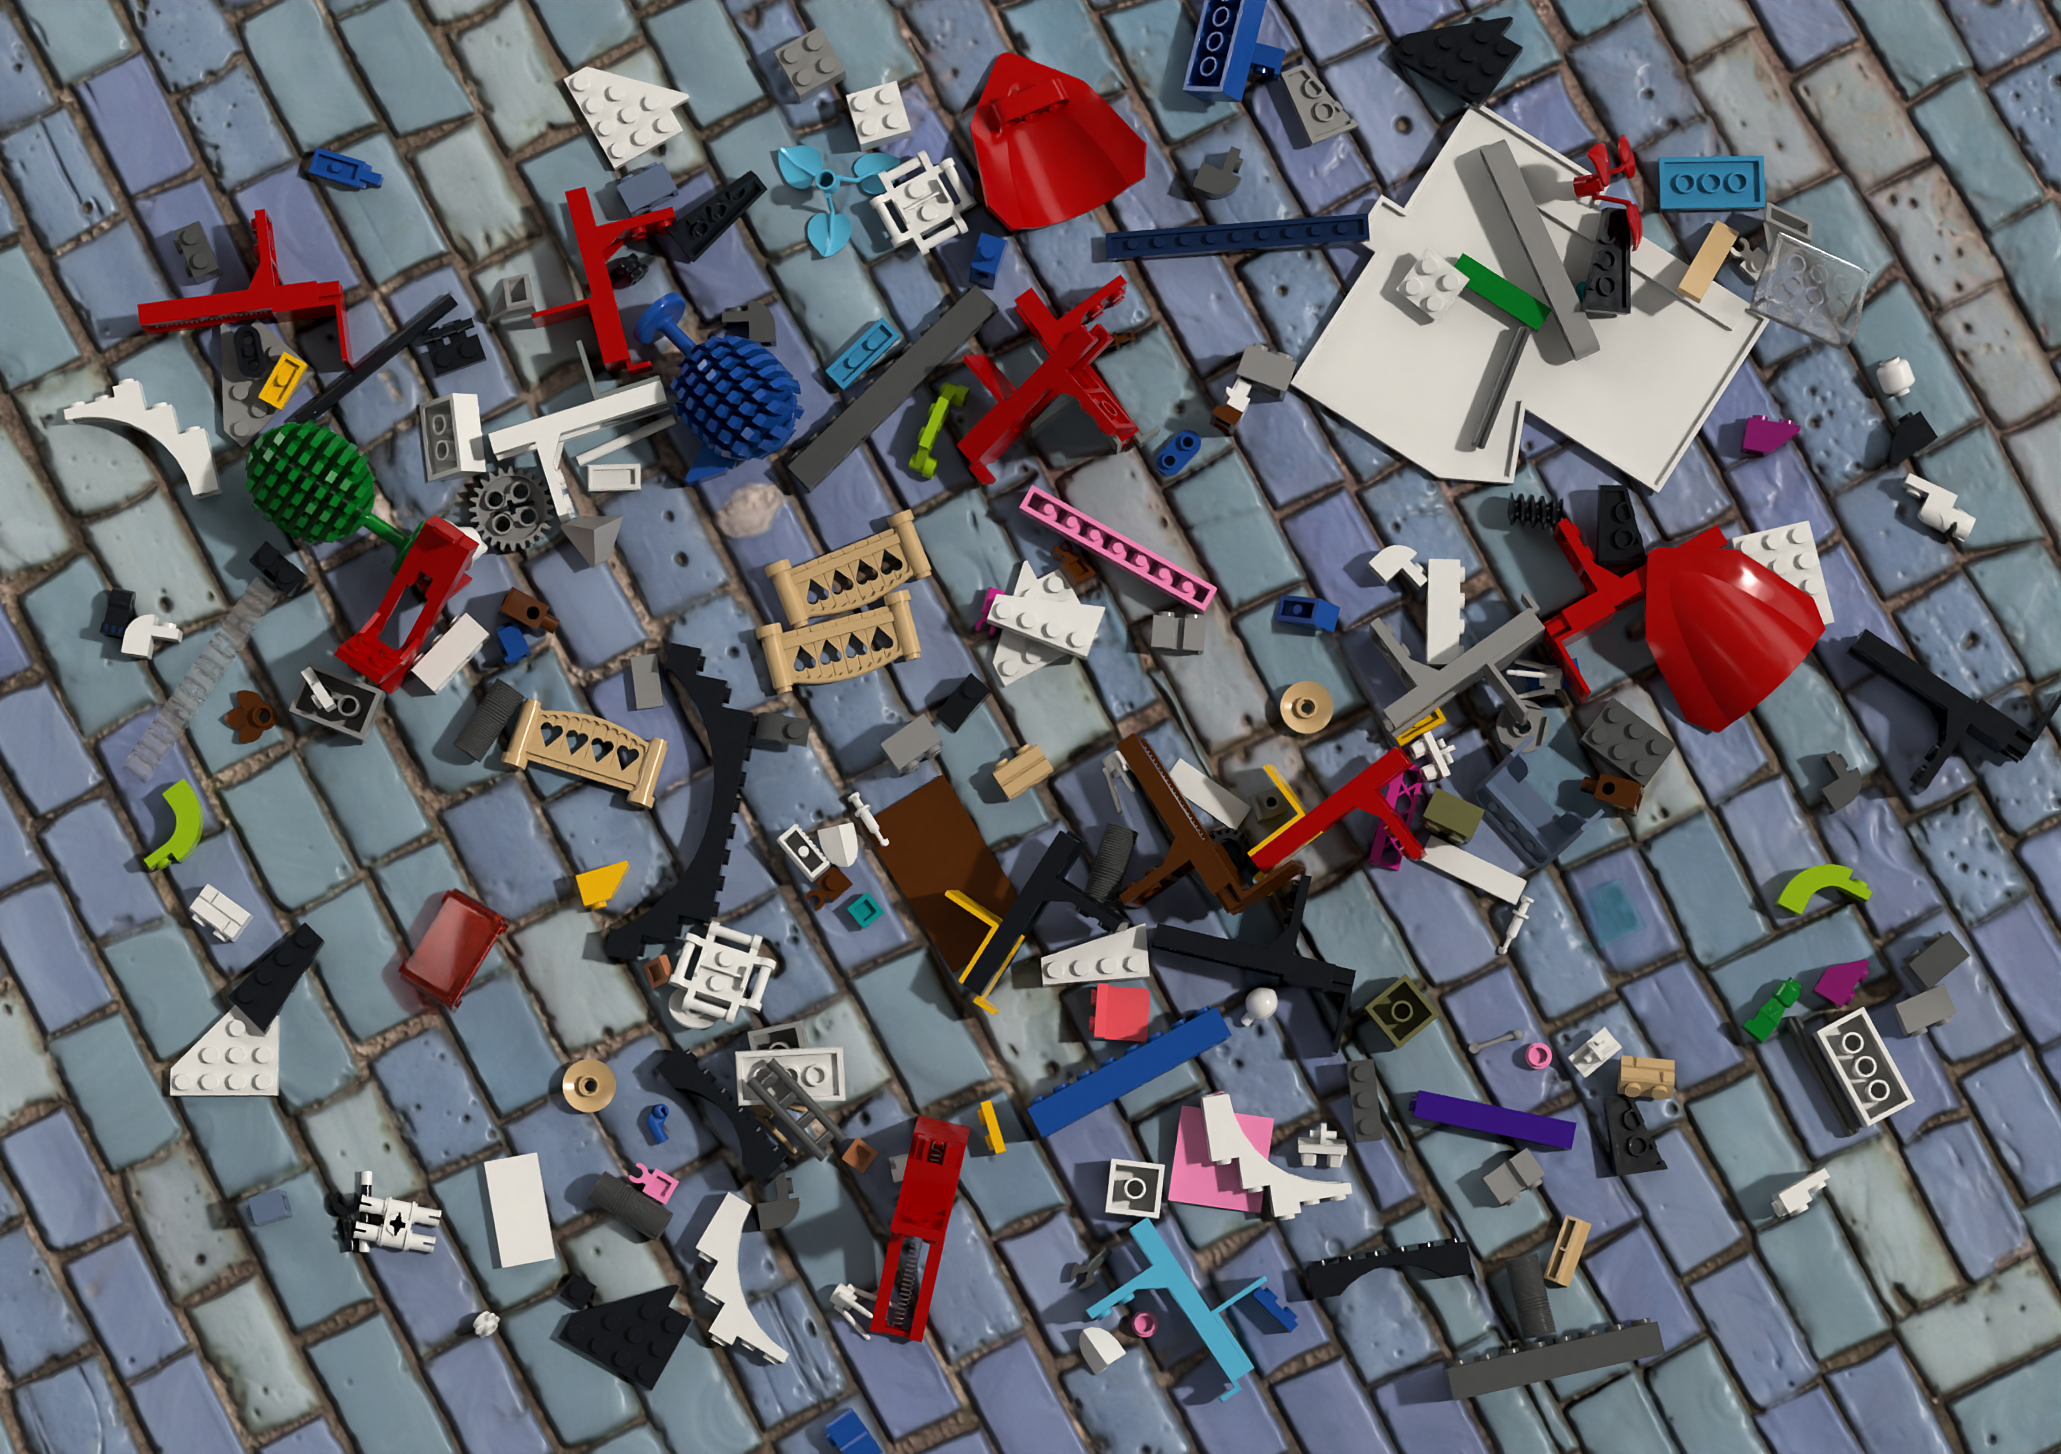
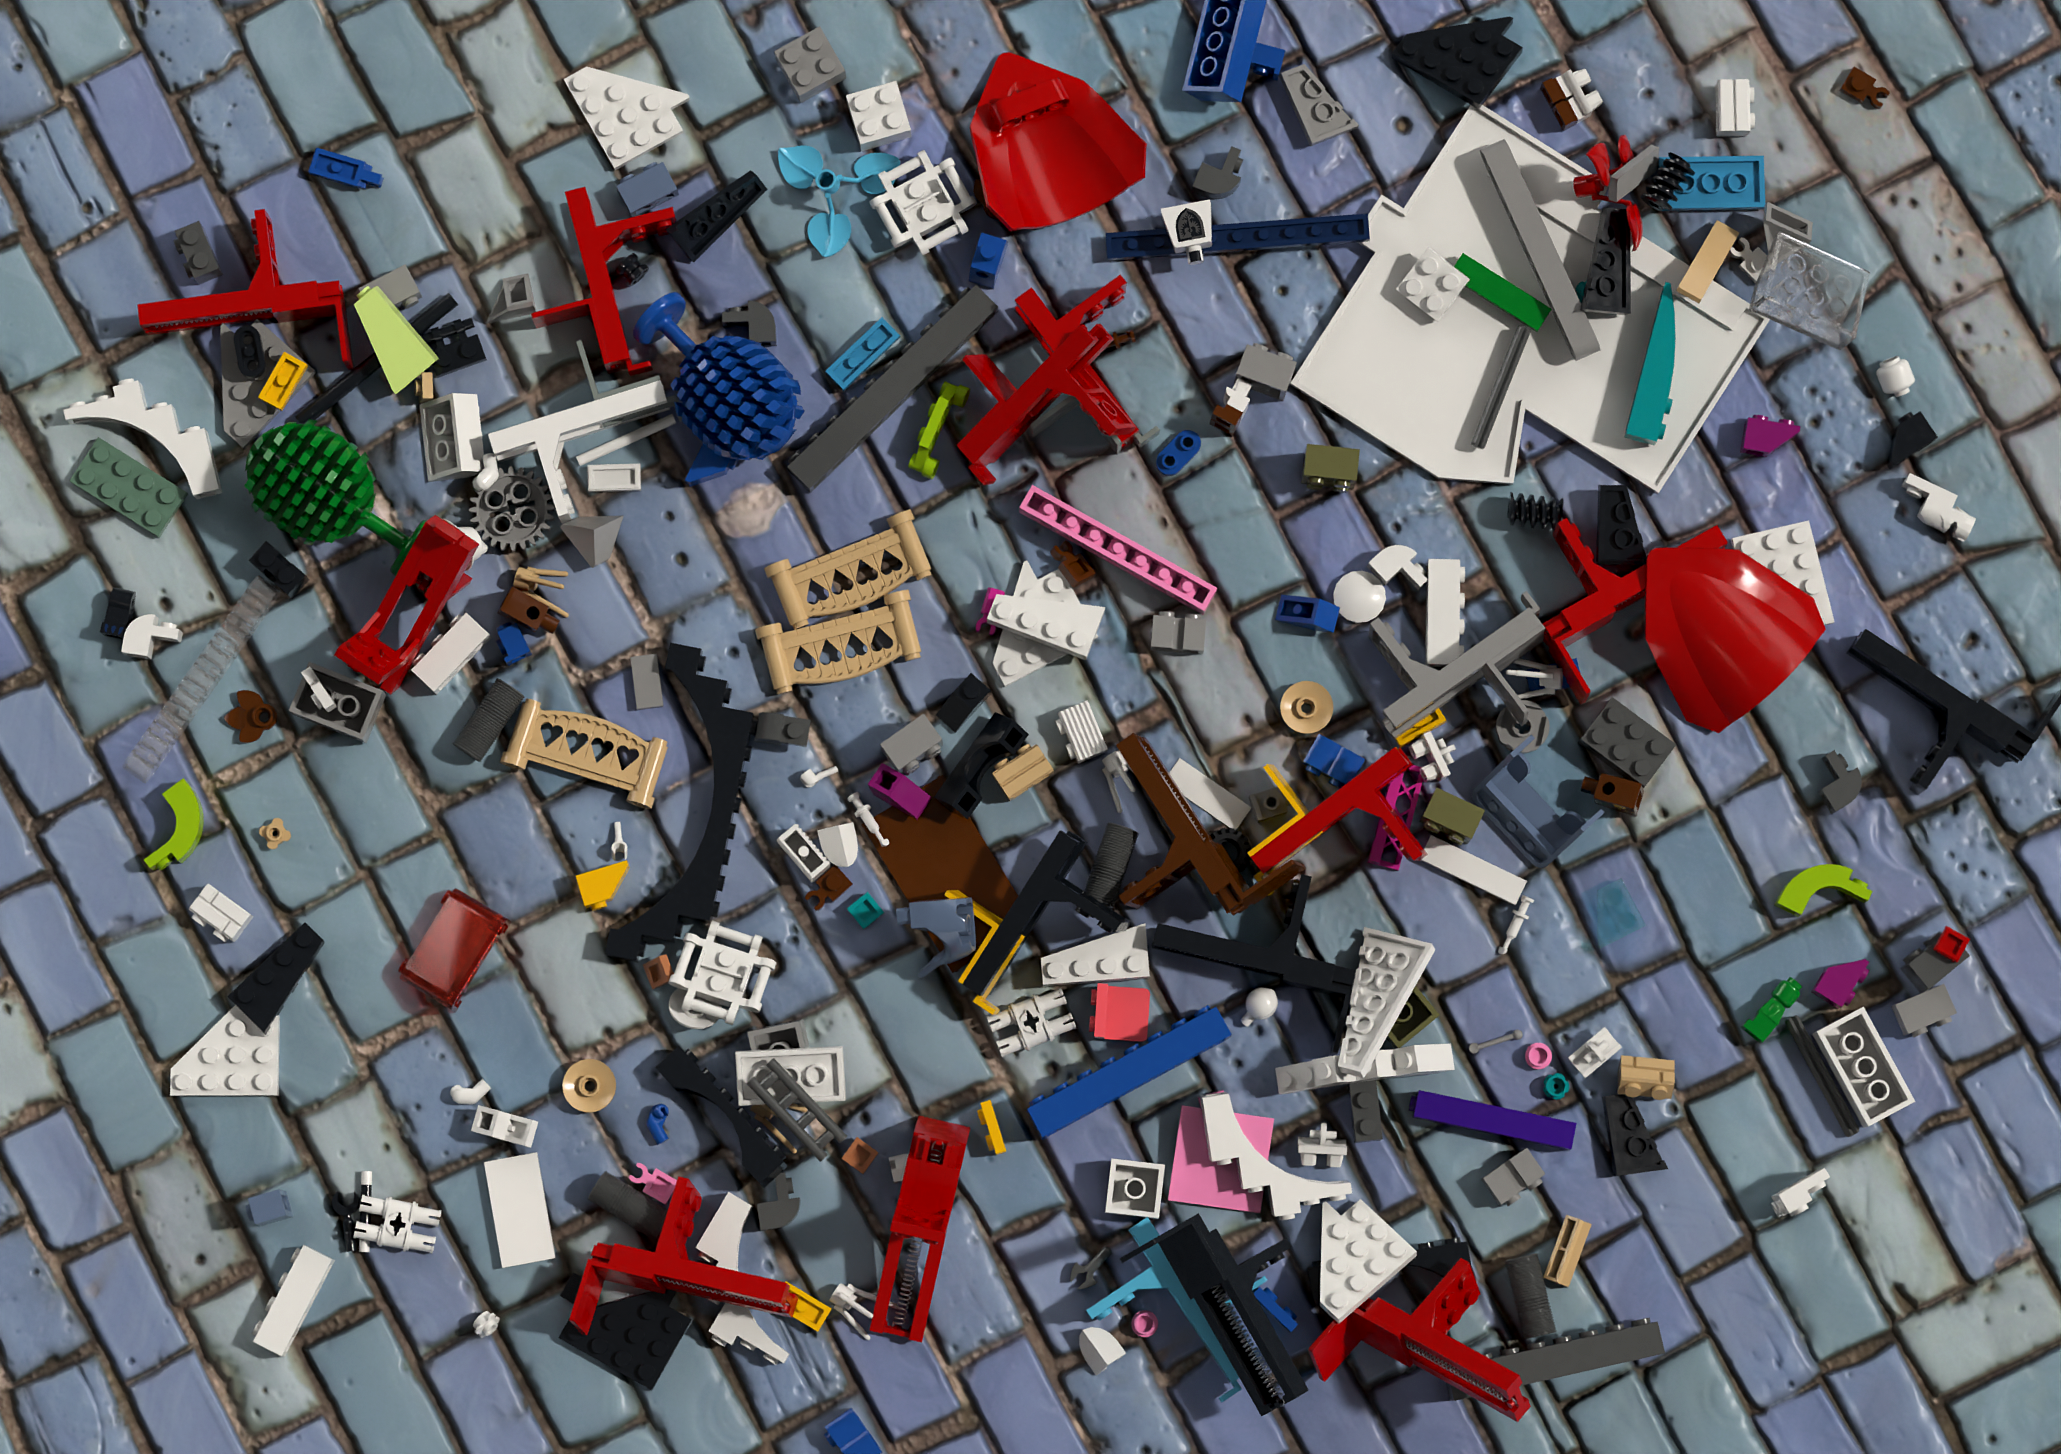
(128, 487): none -> sand green plate
(267, 832): none -> tan plate
(293, 1301): none -> white brick
(394, 340): none -> yellowish green slope
(398, 287): none -> light grey brick
(424, 387): none -> tan plate
(468, 1095): none -> white arm
(488, 475): none -> white arm
(504, 1126): none -> white brick
(529, 579): none -> tan plant
(618, 845): none -> white hand
(672, 1269): none -> red piece
(809, 779): none -> white hand
(809, 1309): none -> yellow plate
(898, 791): none -> magenta slope
(947, 919): none -> sand blue hips
(997, 740): none -> black arch
(1026, 1036): none -> white pin
(1082, 732): none -> white brick
(1189, 228): none -> white torso
(1206, 1275): none -> black piece
(1330, 467): none -> olive brick
(1332, 761): none -> blue brick
(1357, 1257): none -> white wing
(1359, 596): none -> white dish
(1381, 988): none -> white wing
(1387, 1064): none -> white arch
(1424, 1342): none -> red piece
(1563, 1086): none -> teal plate
(1568, 99): none -> hips
(1633, 173): none -> light grey tile
(1655, 378): none -> teal slope
(1667, 182): none -> black piece
(1733, 108): none -> white brick
(1860, 86): none -> reddish brown plate
(1951, 944): none -> red tile

